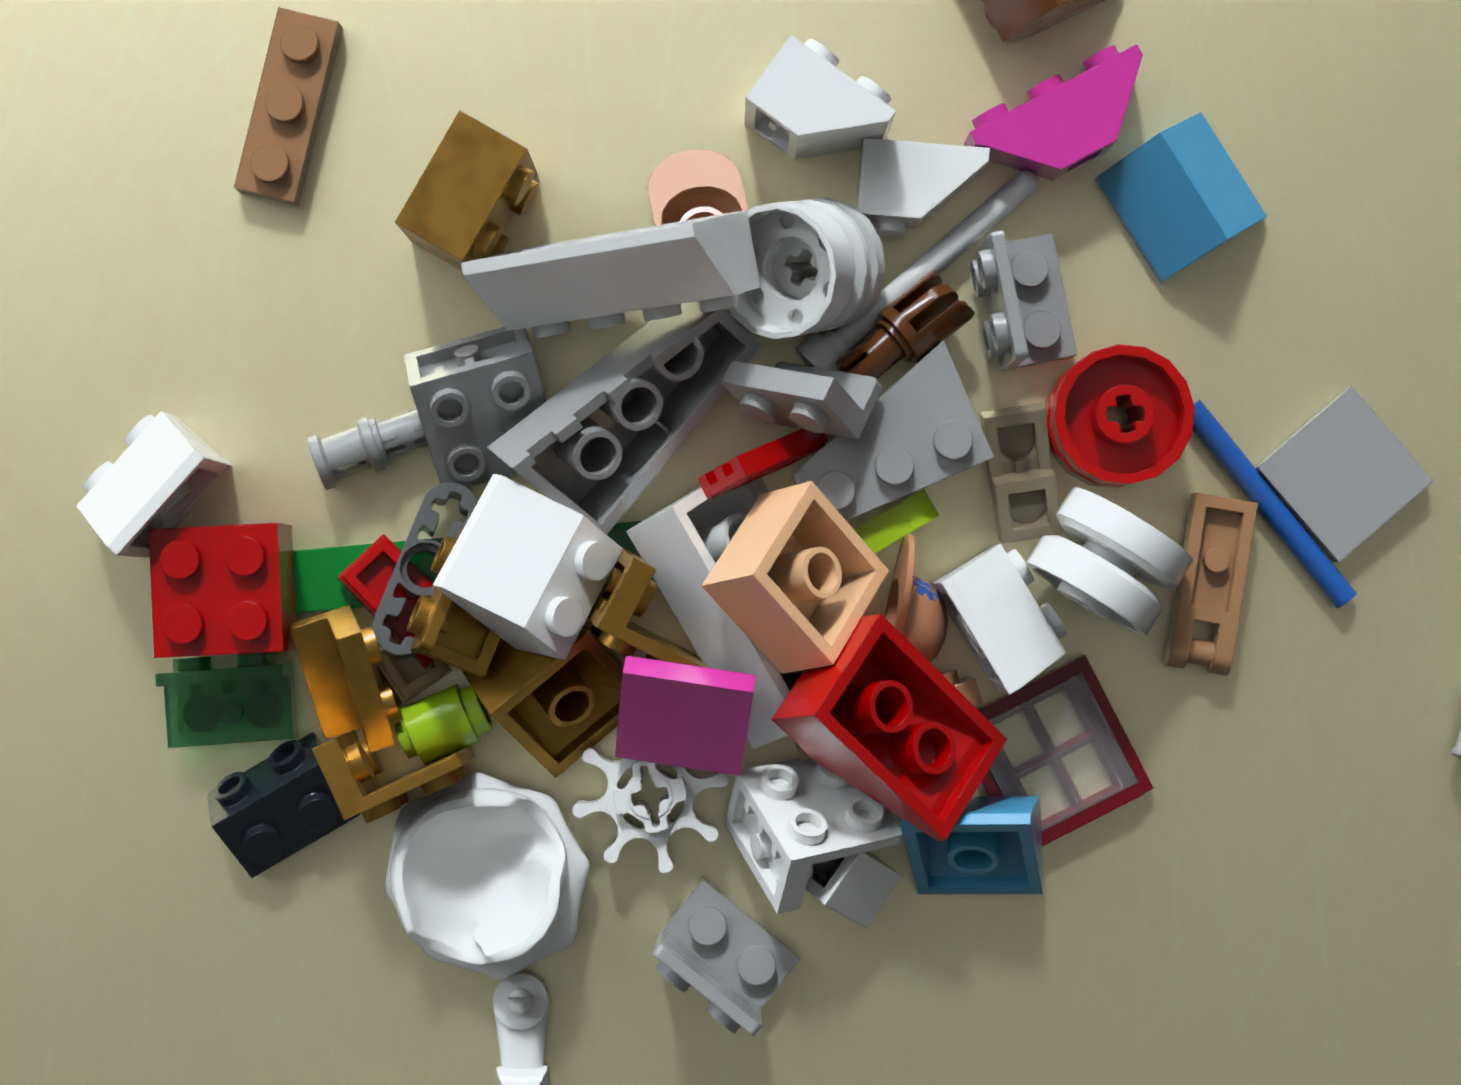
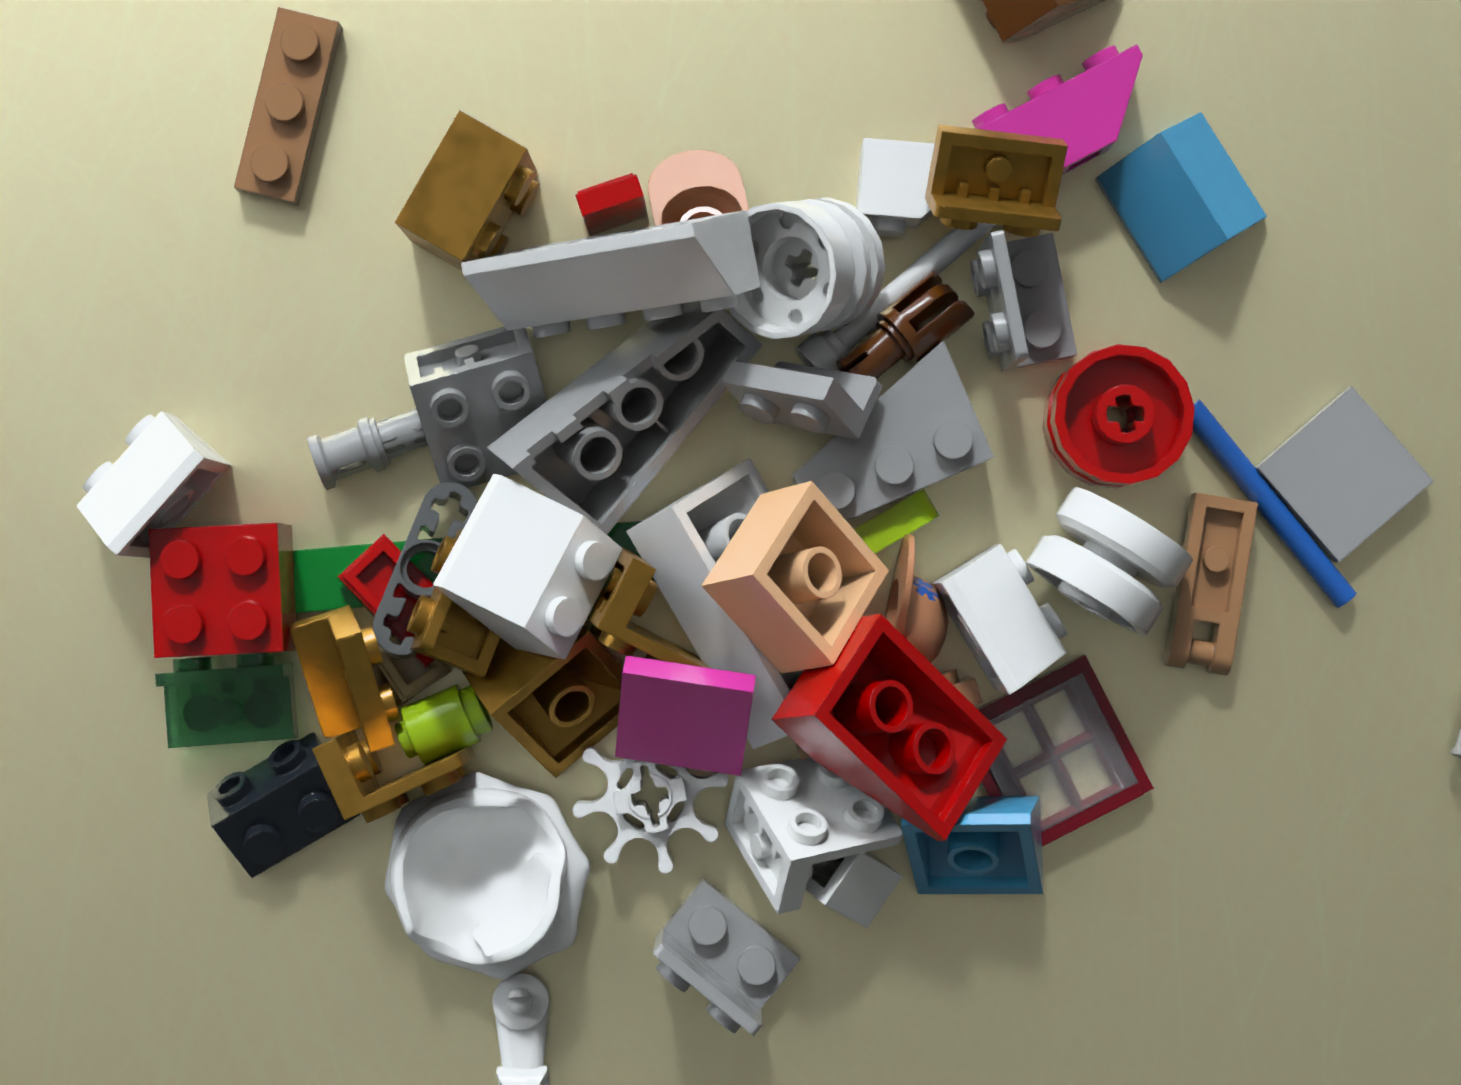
(612, 204): none -> red tile
(761, 462): red tile -> none
(813, 106): white slope -> none
(995, 180): none -> pearl gold bracket
(1021, 473): dark tan slope -> none

